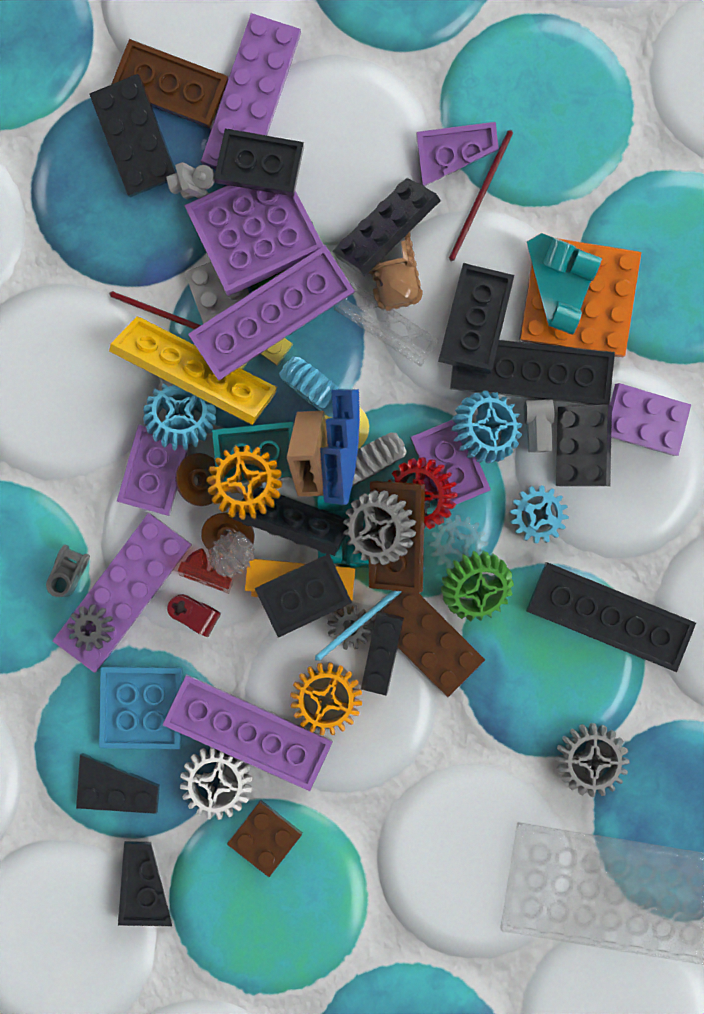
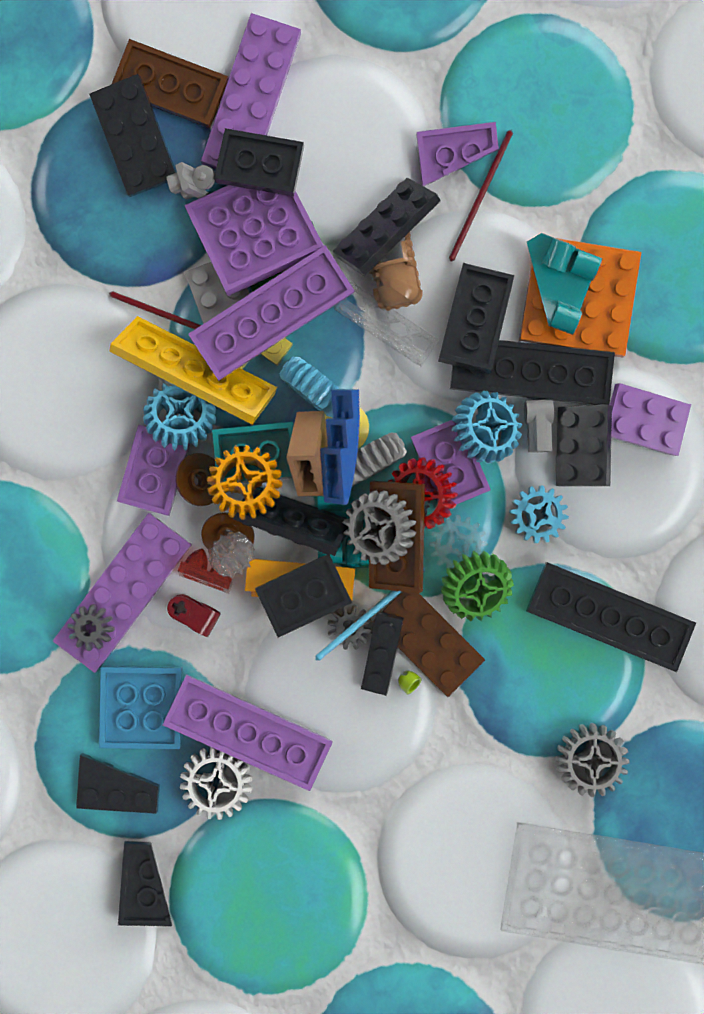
(68, 570): dark grey piece -> none
(264, 838): reddish brown plate -> none
(314, 693): light orange gear -> none
(409, 681): none -> lime hinge

